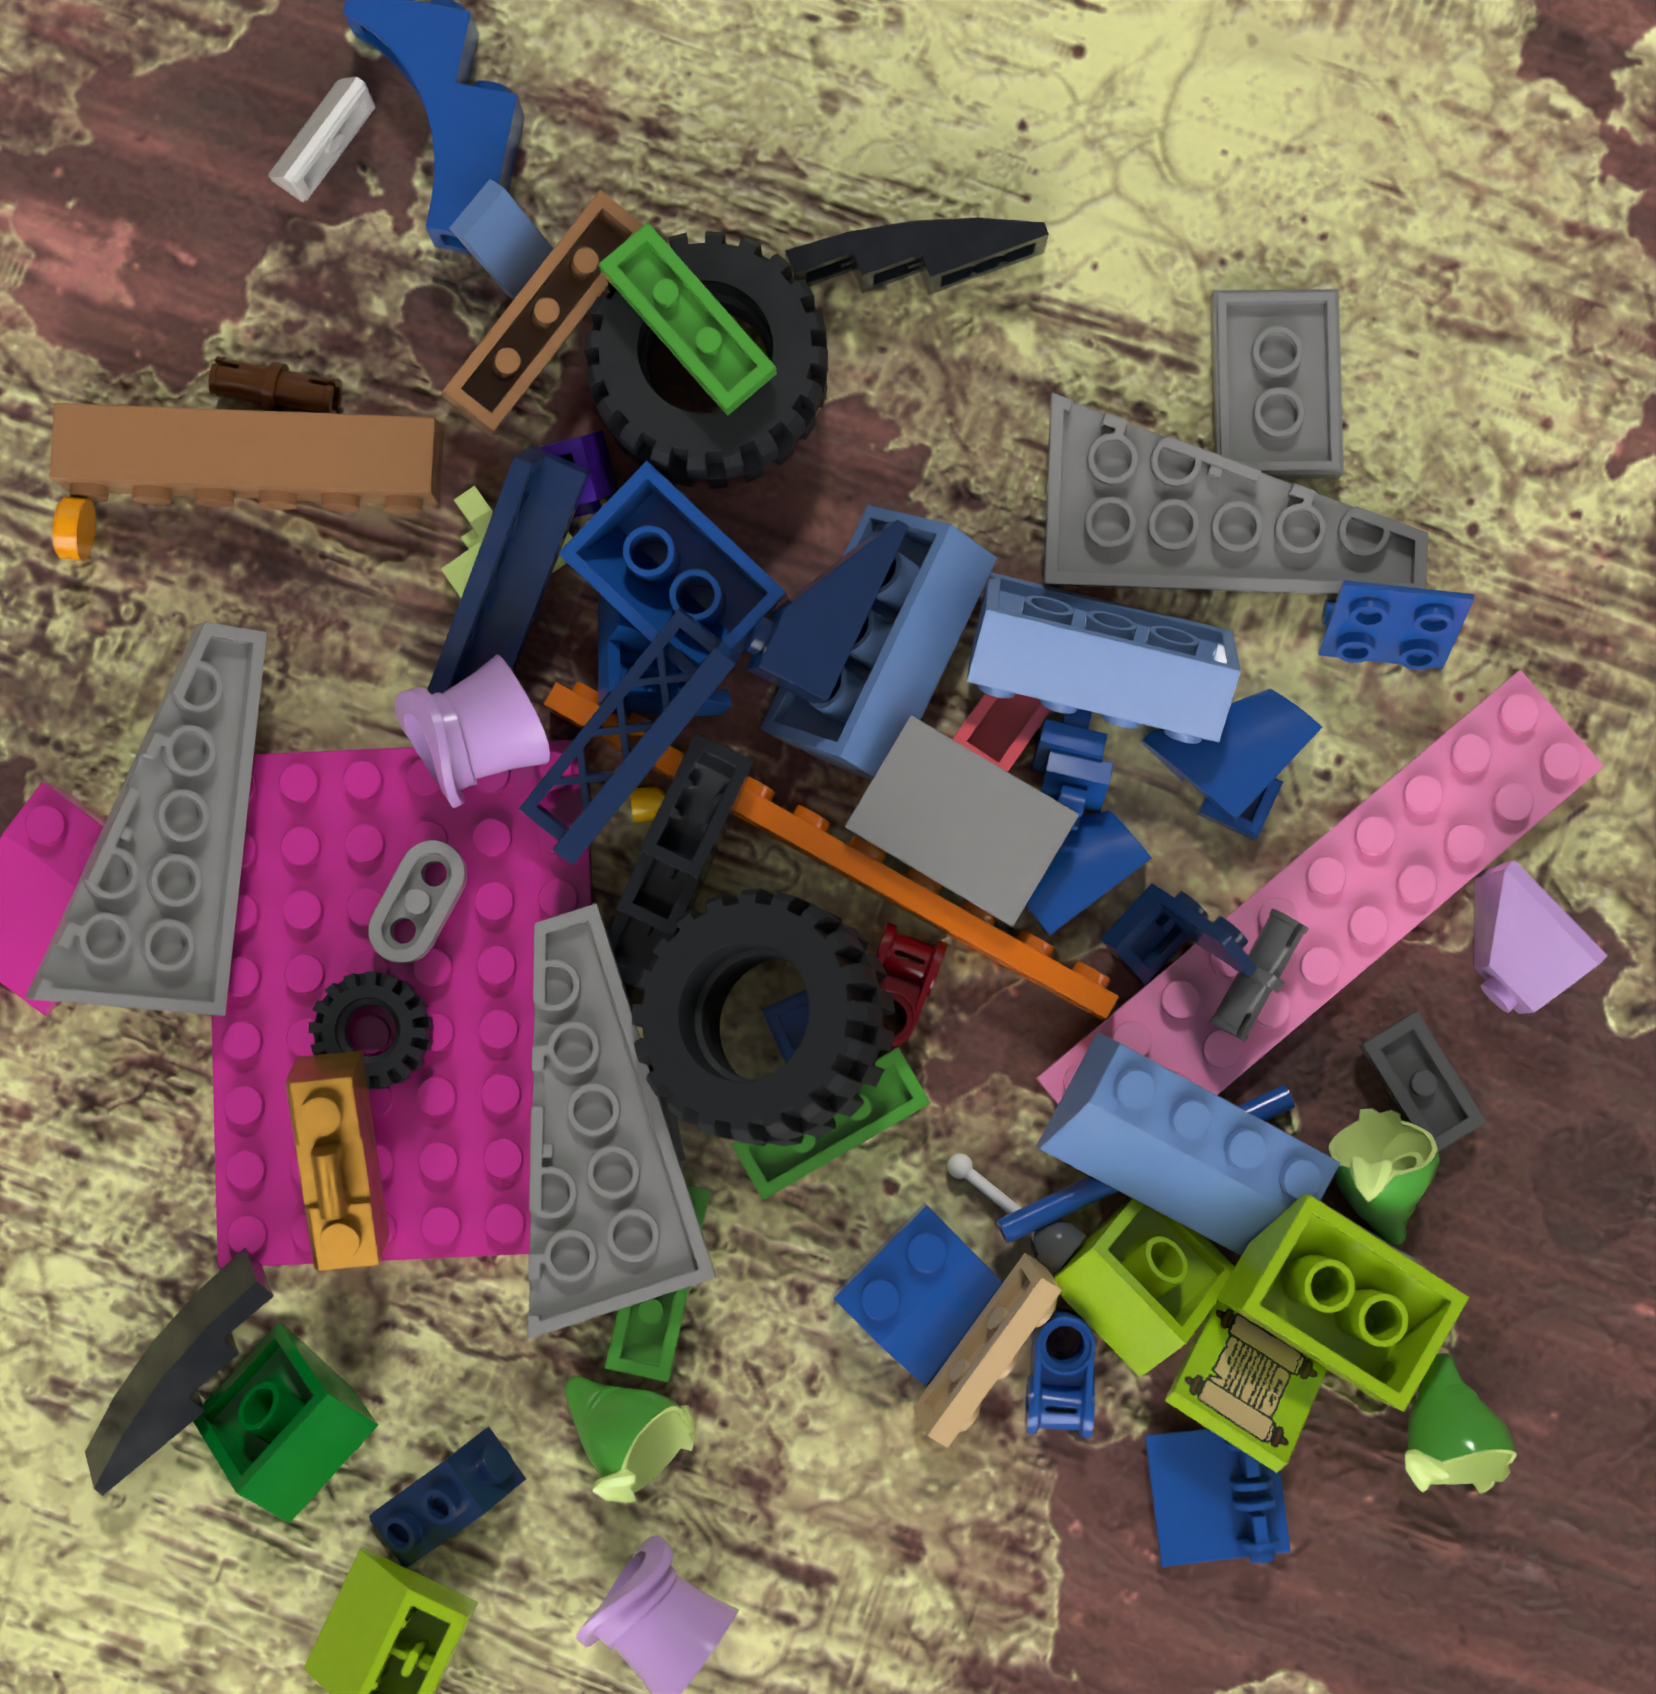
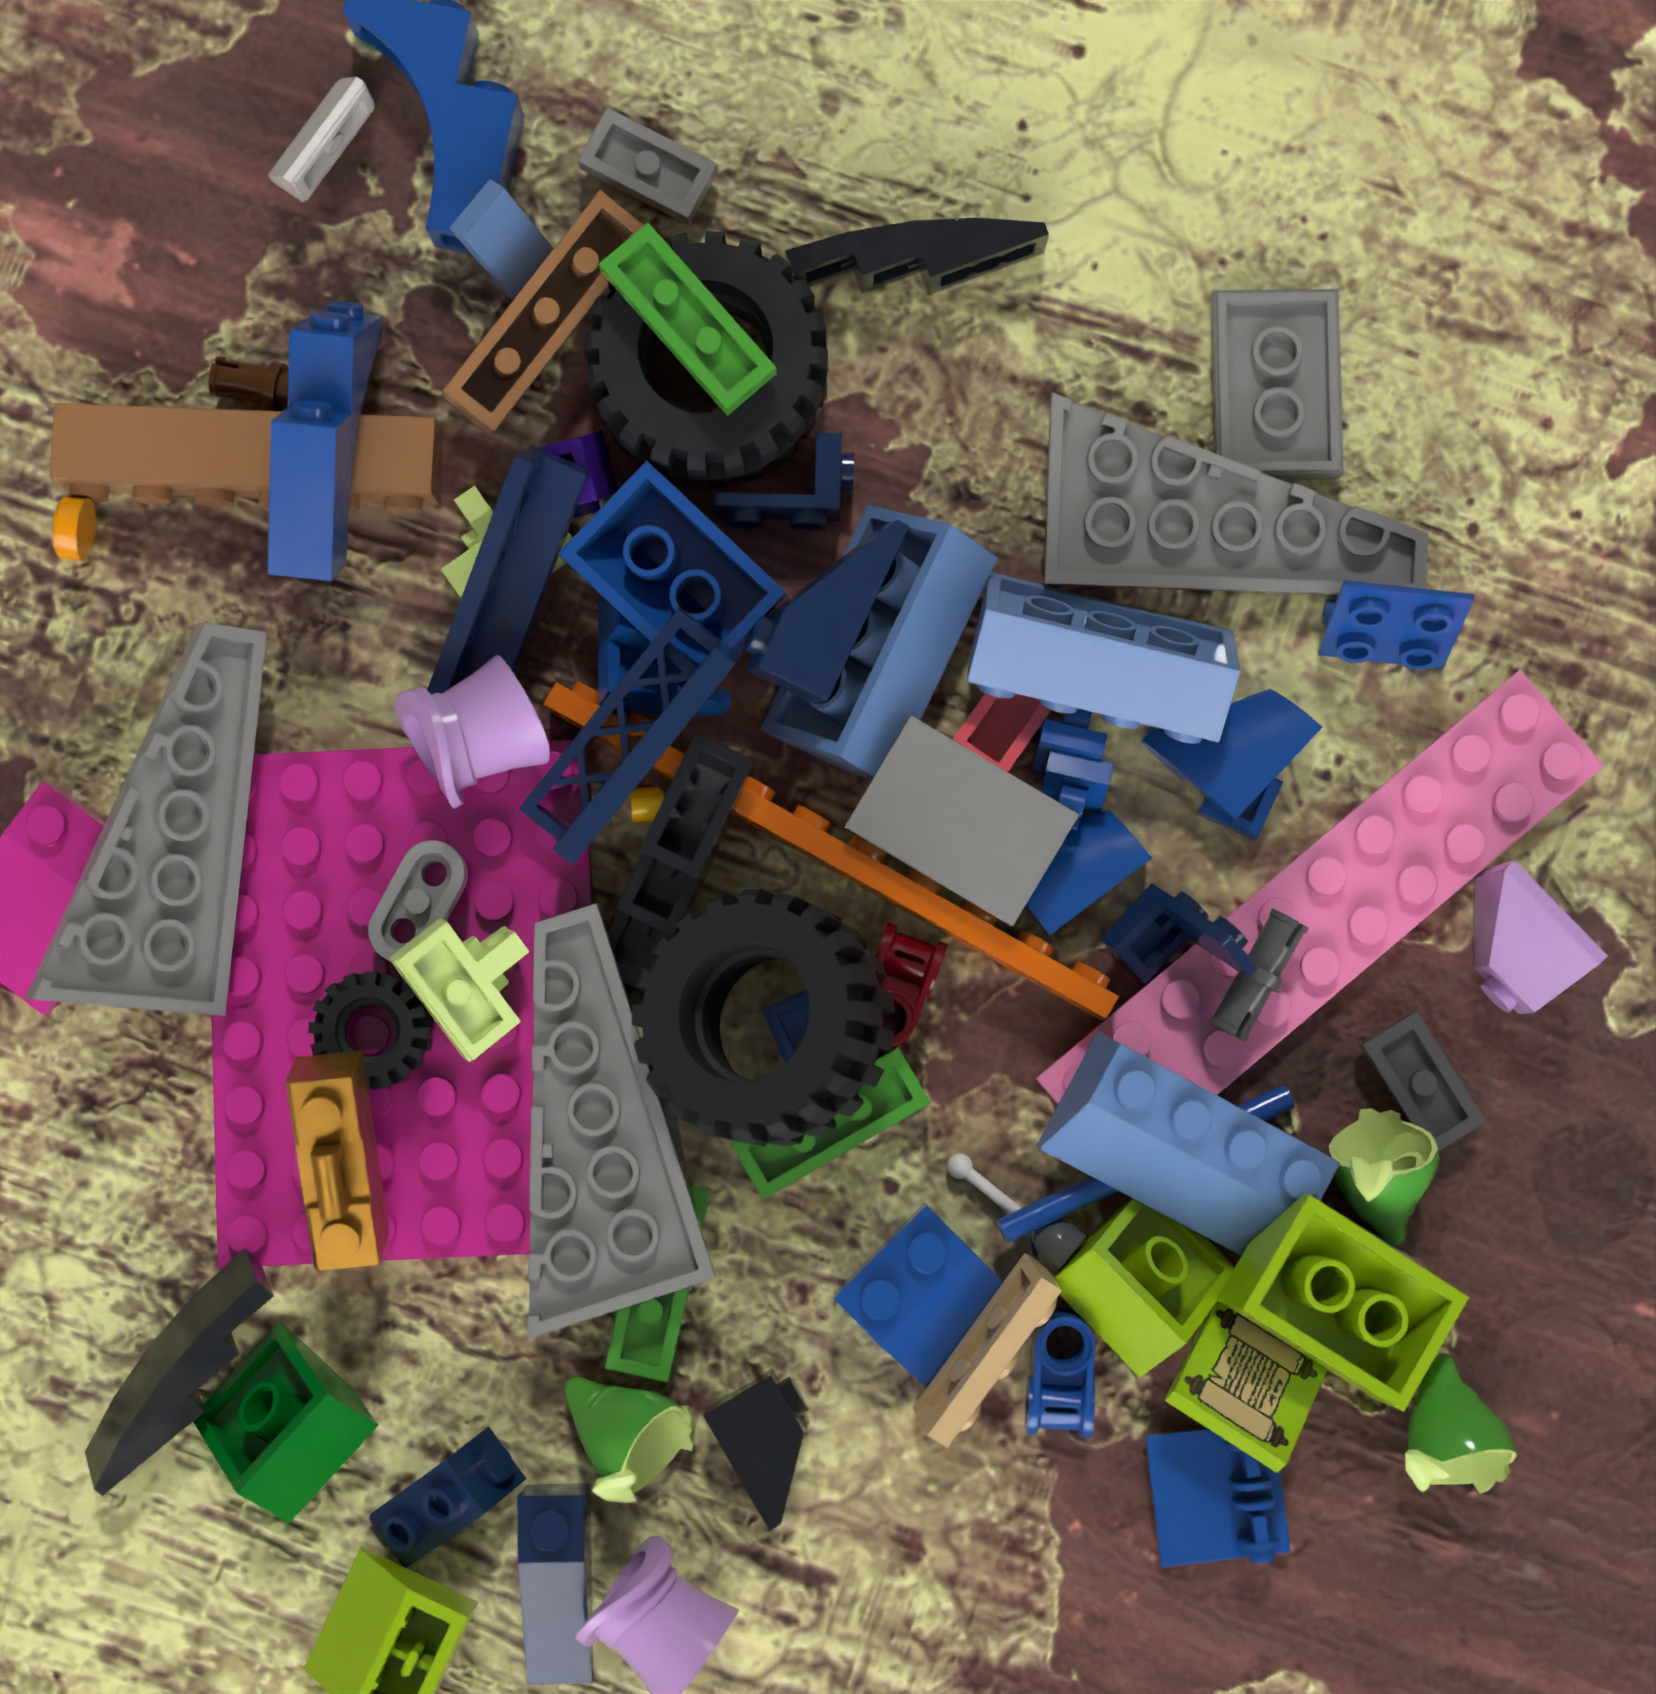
(317, 440): none -> blue arch
(462, 983): none -> yellowish green hinge
(555, 1581): none -> slope
(648, 166): none -> light grey plate
(762, 1439): none -> black slope
(805, 512): none -> dark blue bracket

